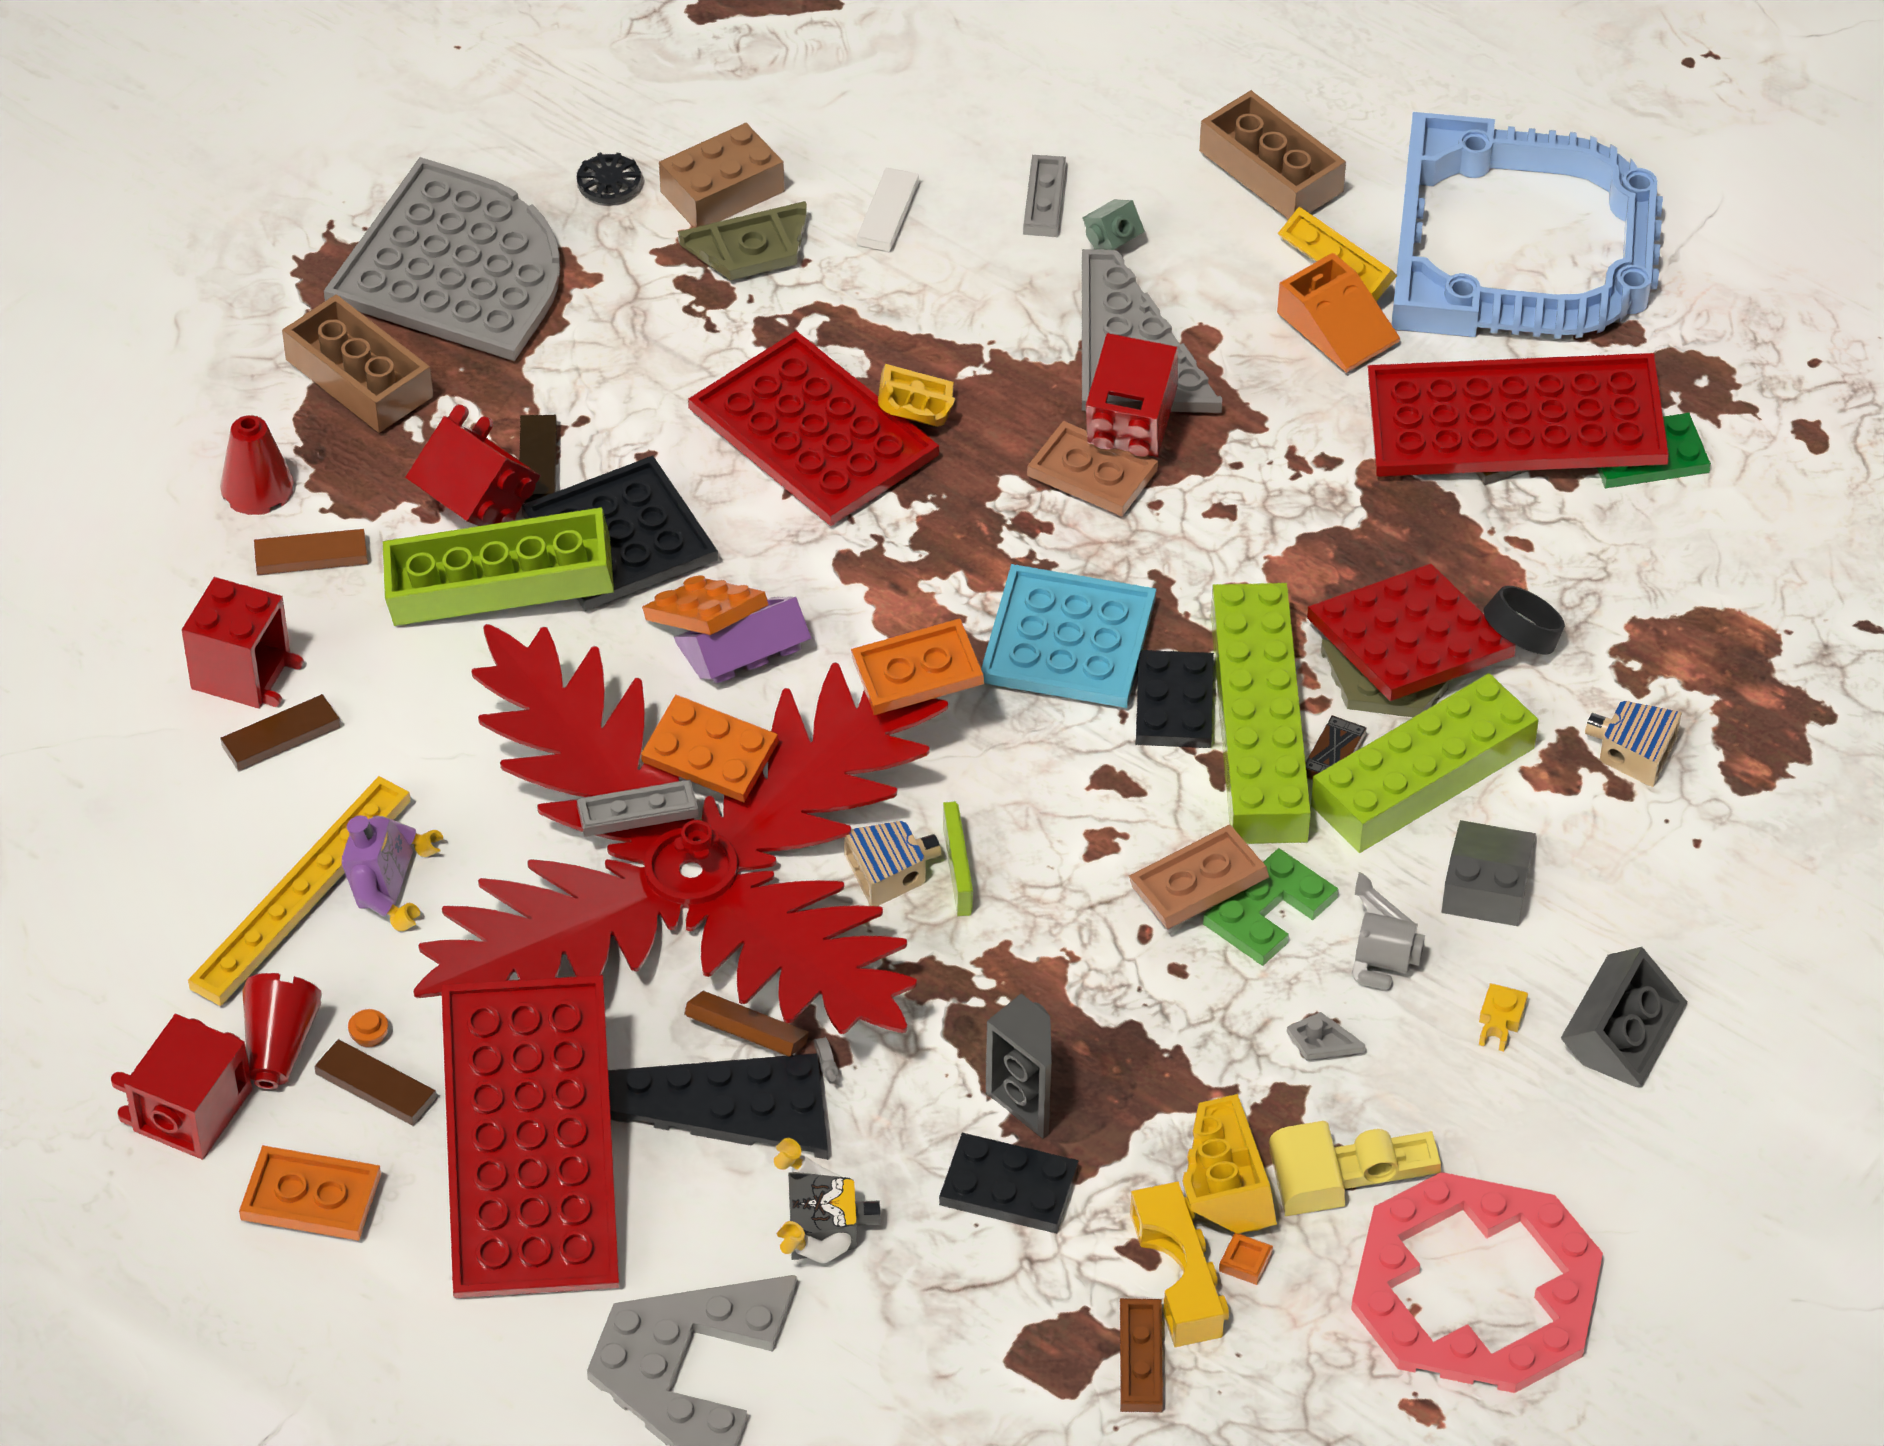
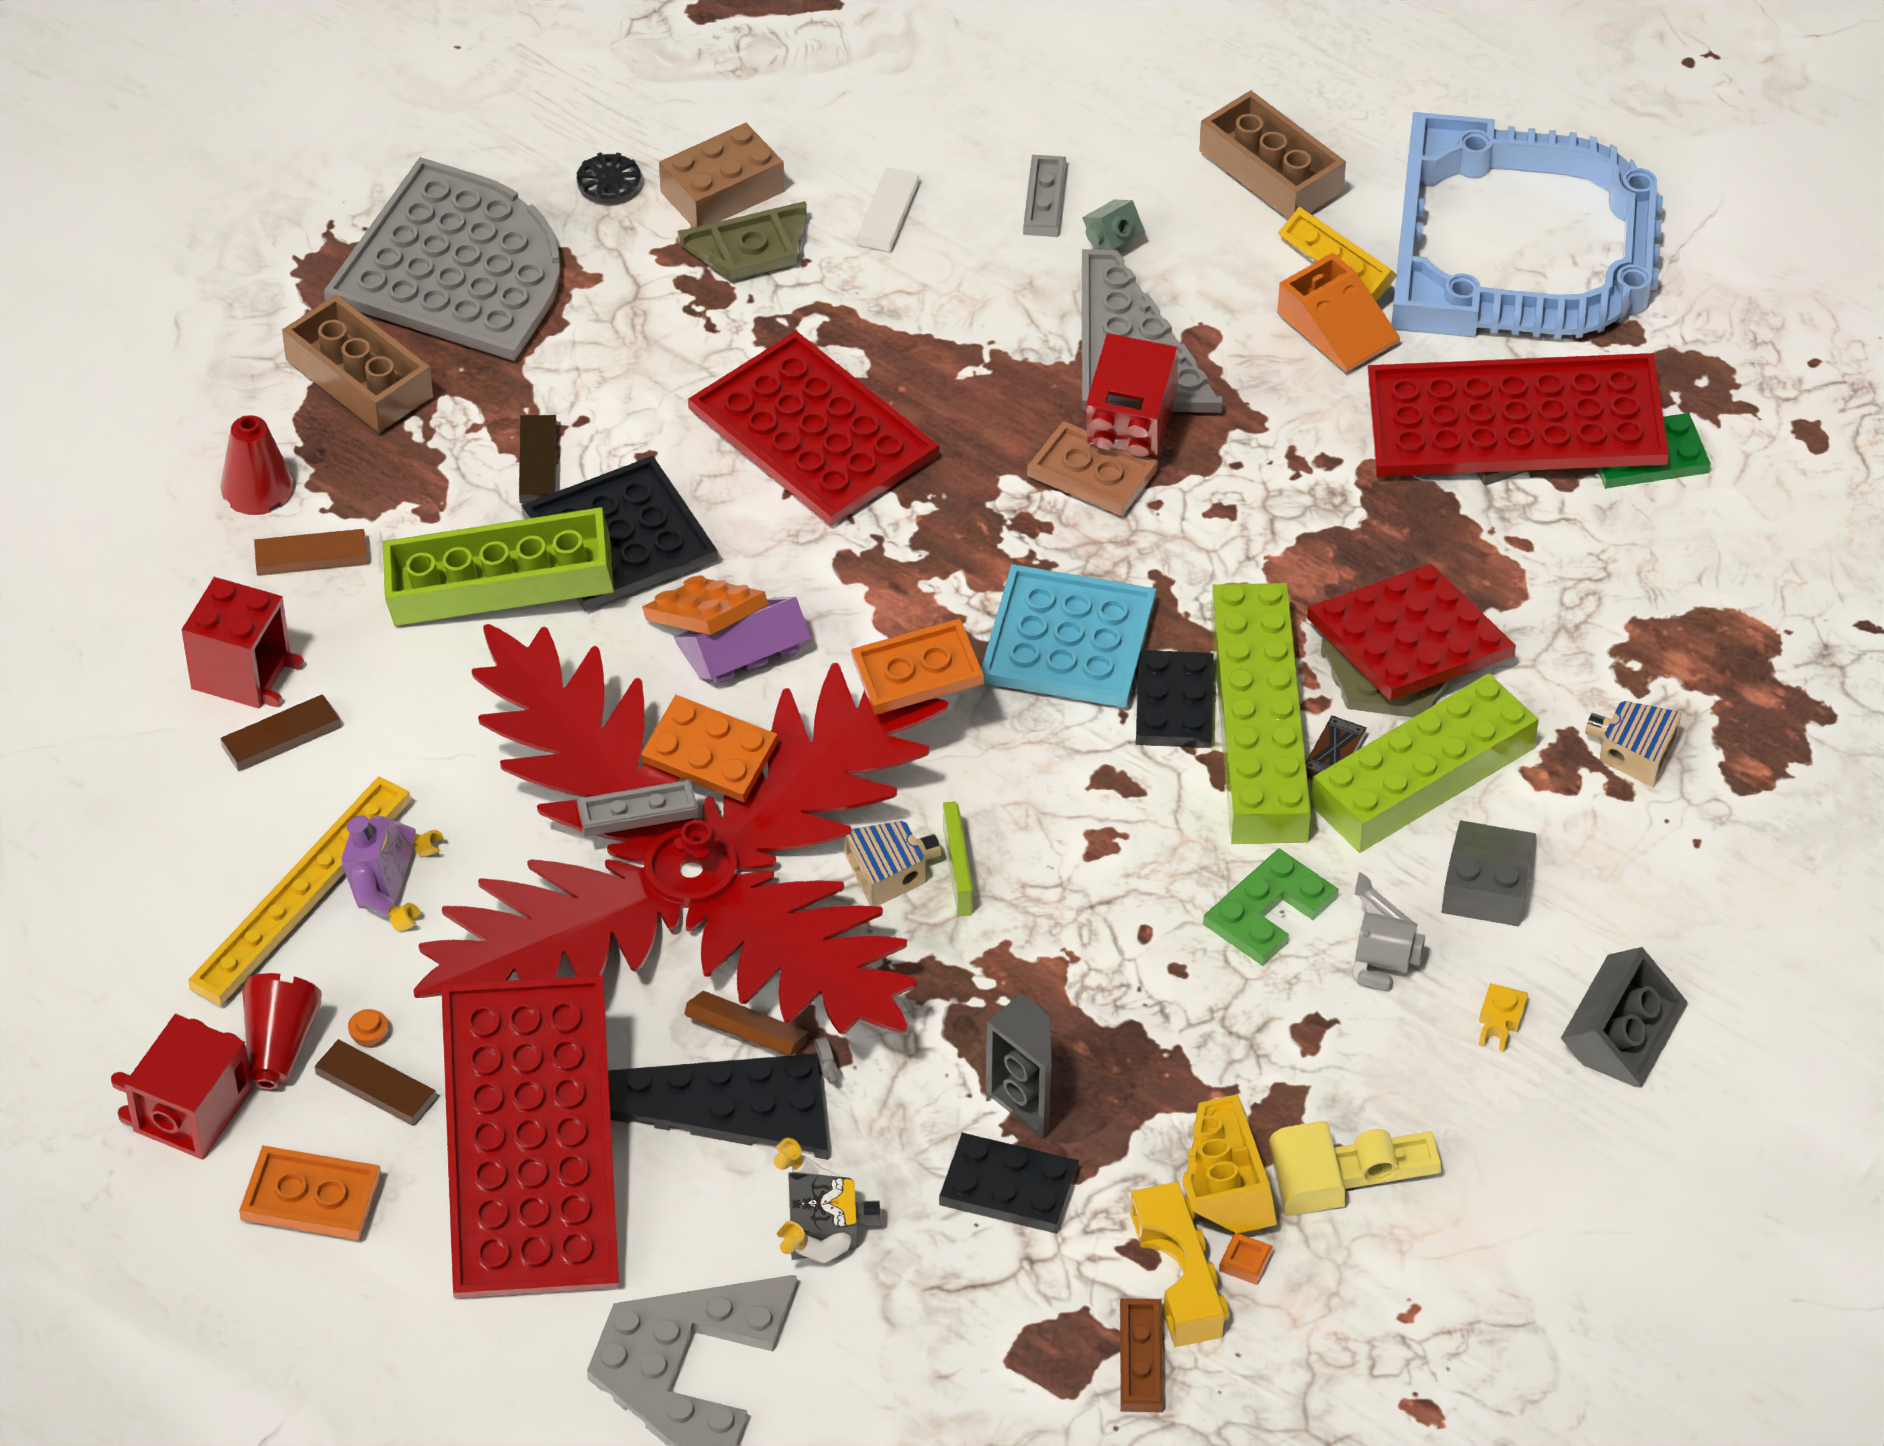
(472, 472): red container -> none
(915, 395): yellow slope -> none
(1198, 876): nougat plate -> none
(1323, 1038): light grey piece -> none
(1461, 1353): coral plate -> none
(1537, 637): black tyre -> none

